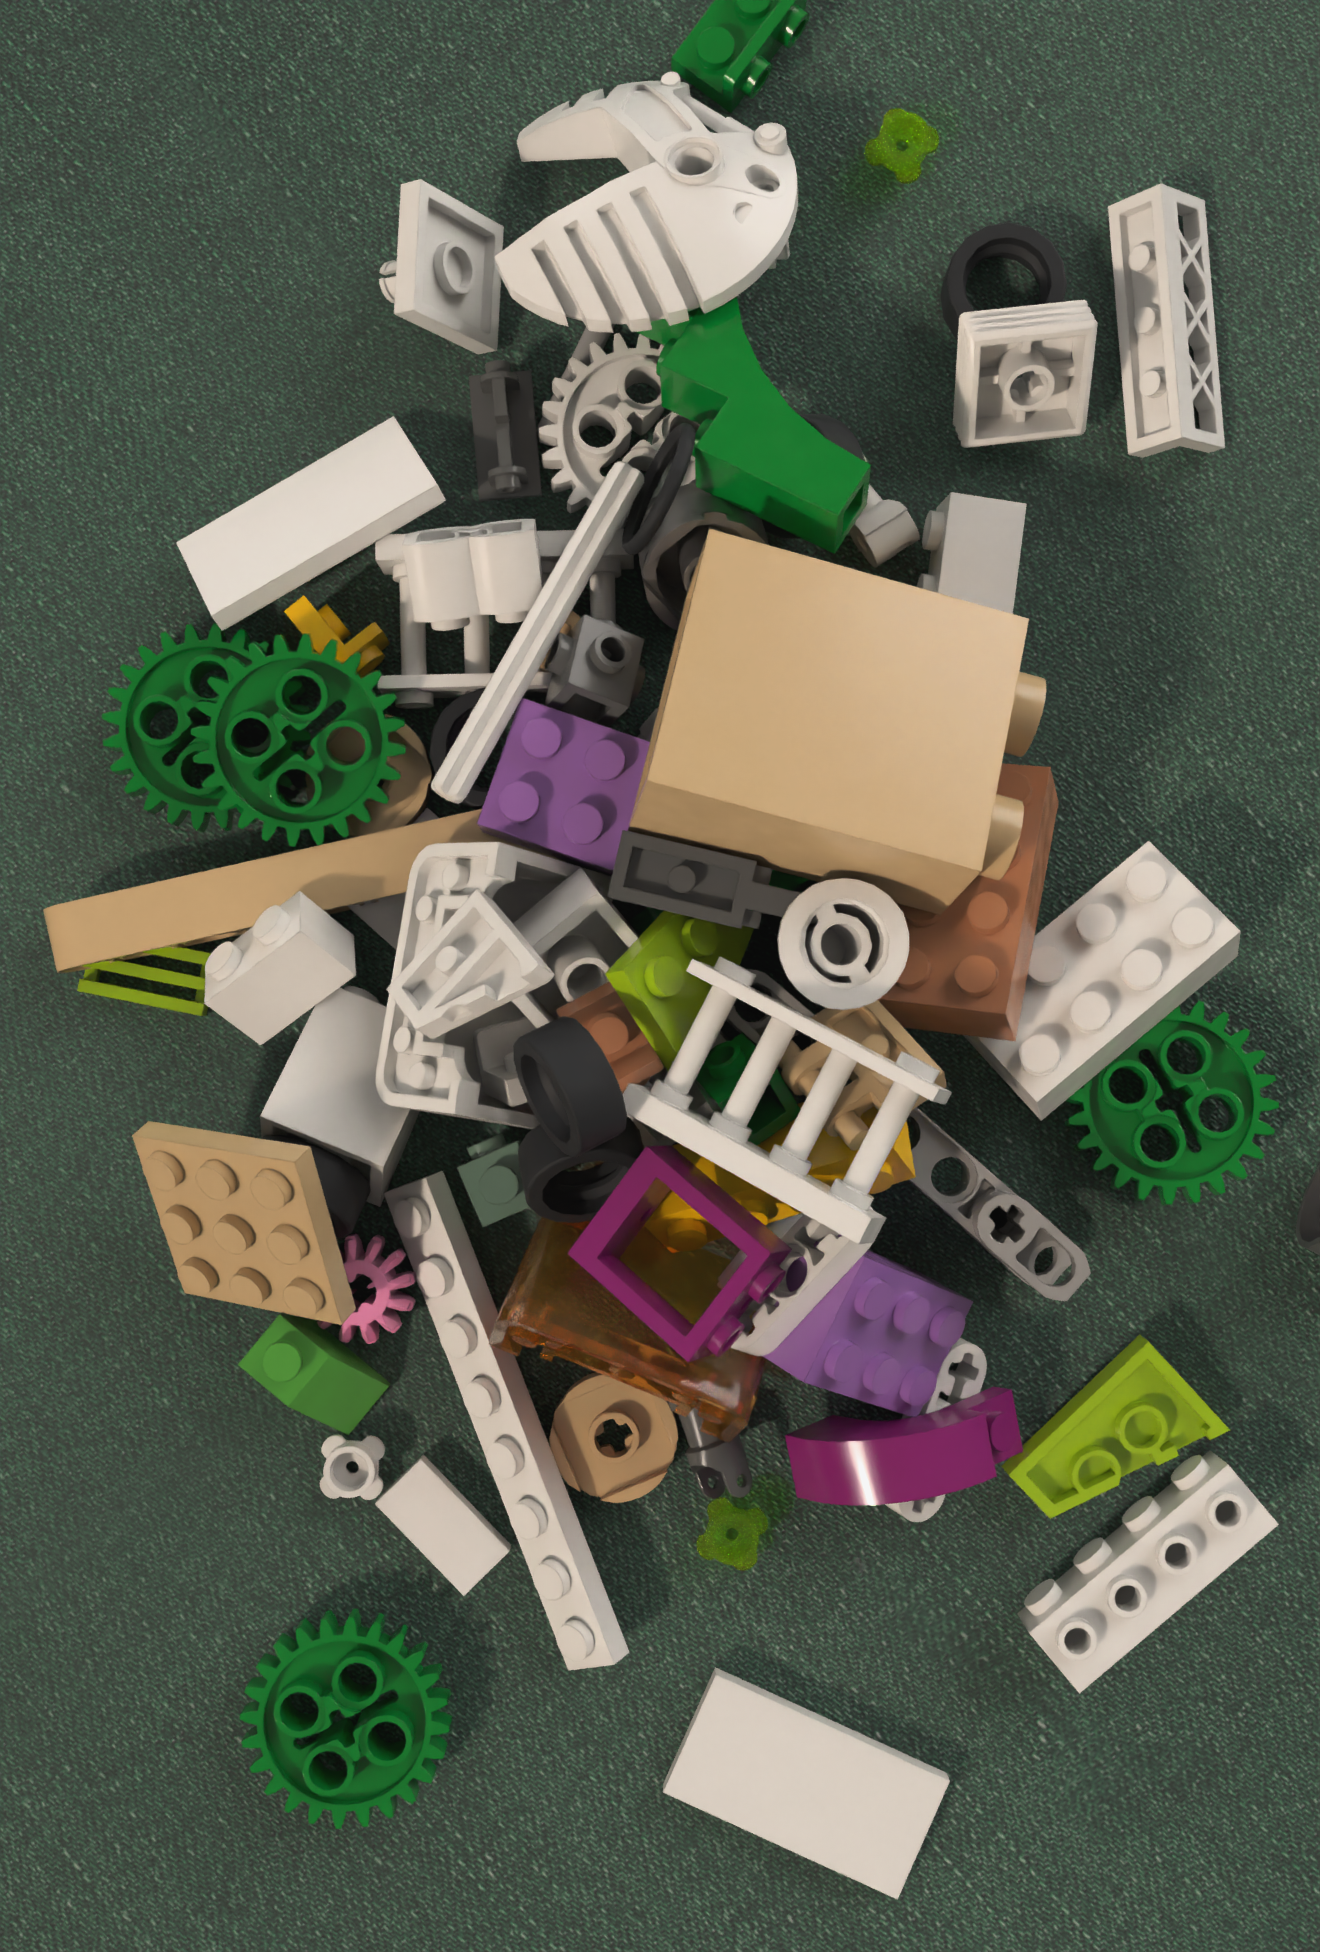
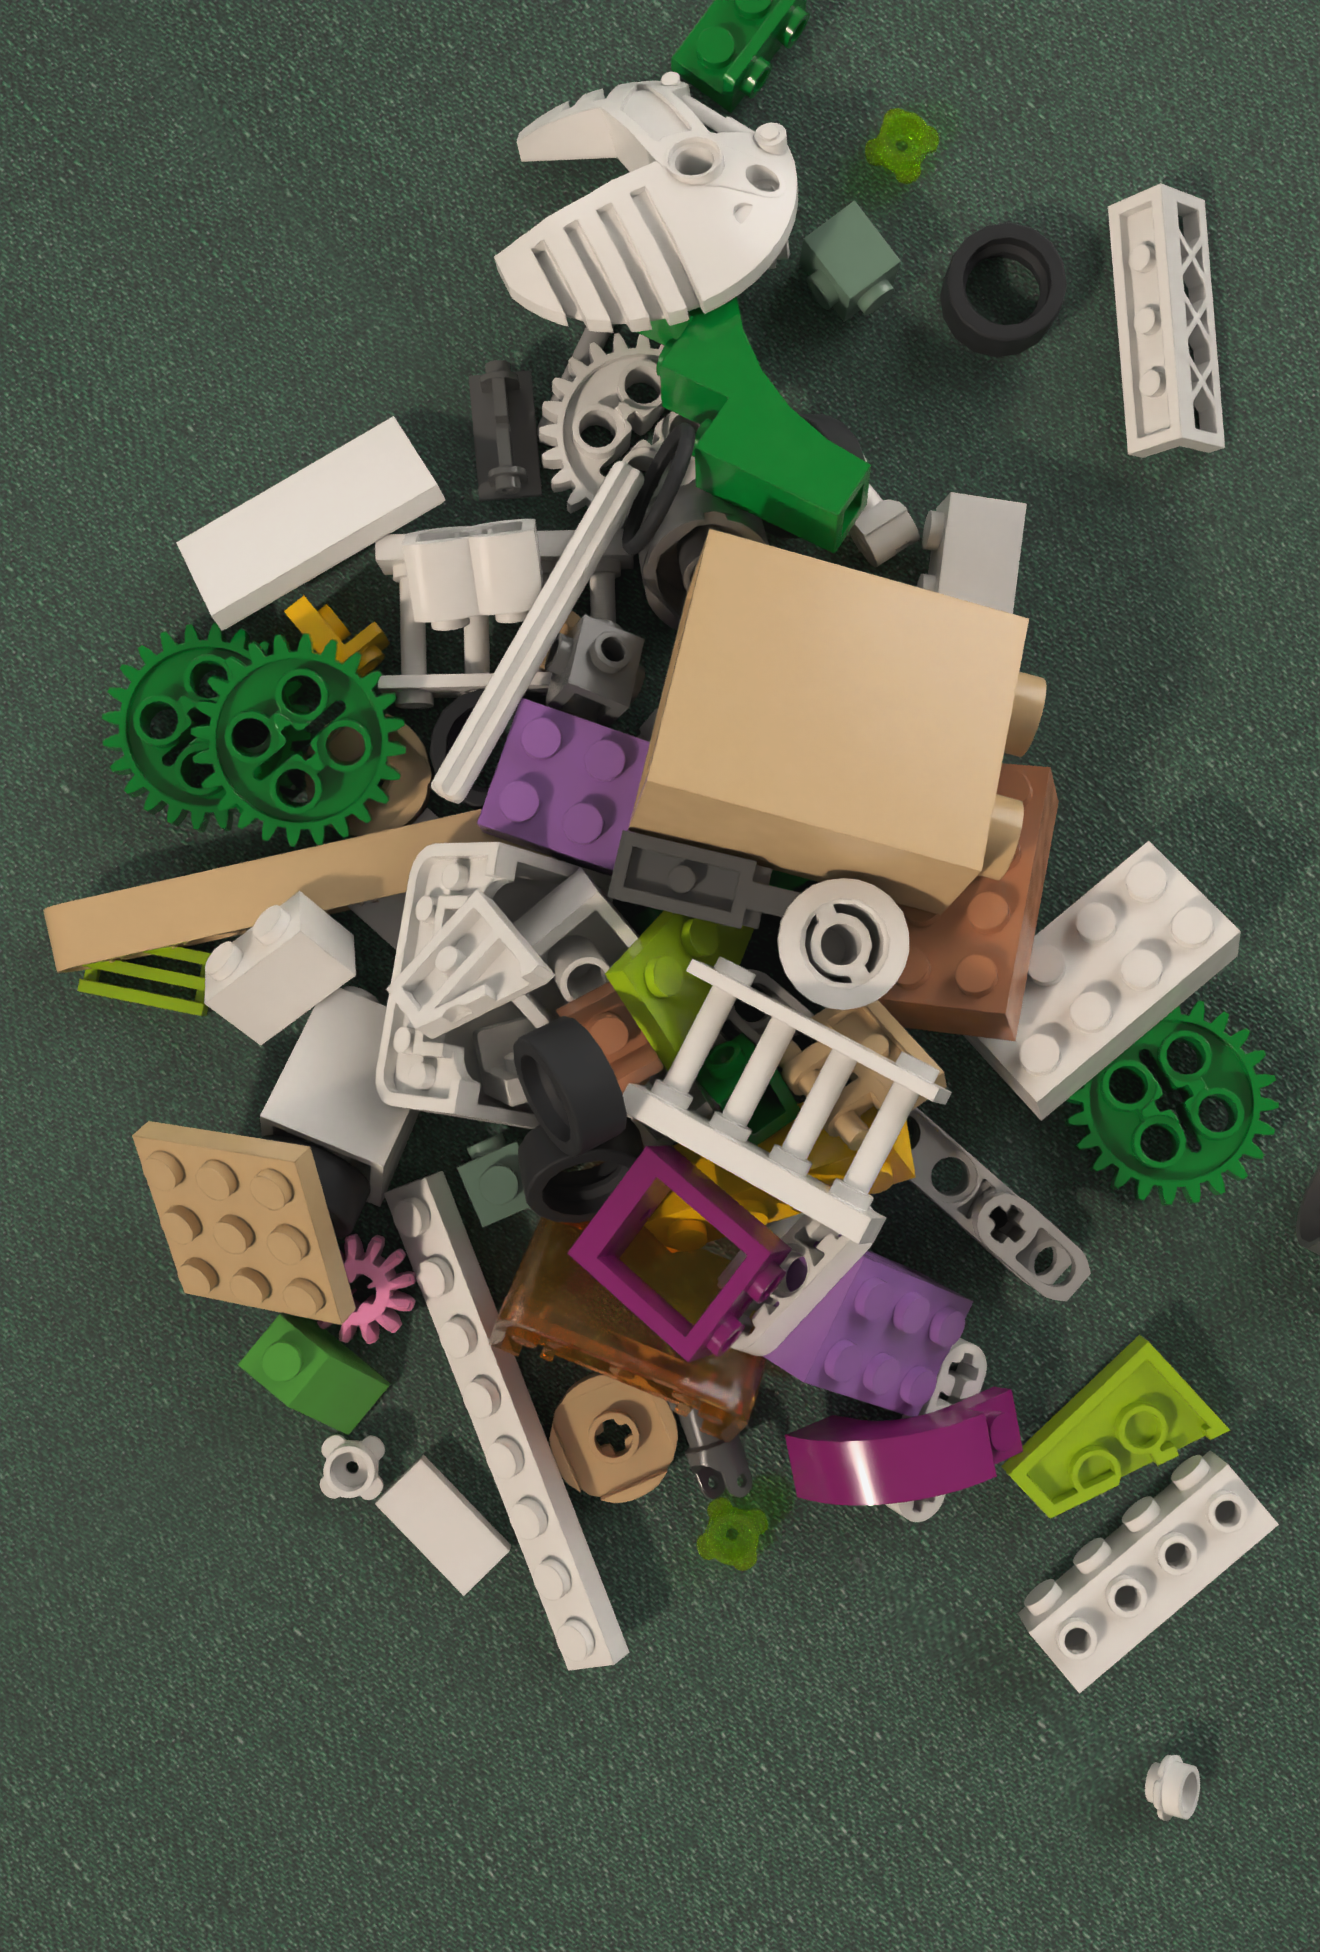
(374, 1766): green gear -> none
(446, 268): white tile -> none
(806, 1783): white tile -> none
(849, 264): none -> sand green brick
(1053, 351): white brick -> none
(1173, 1788): none -> white plate

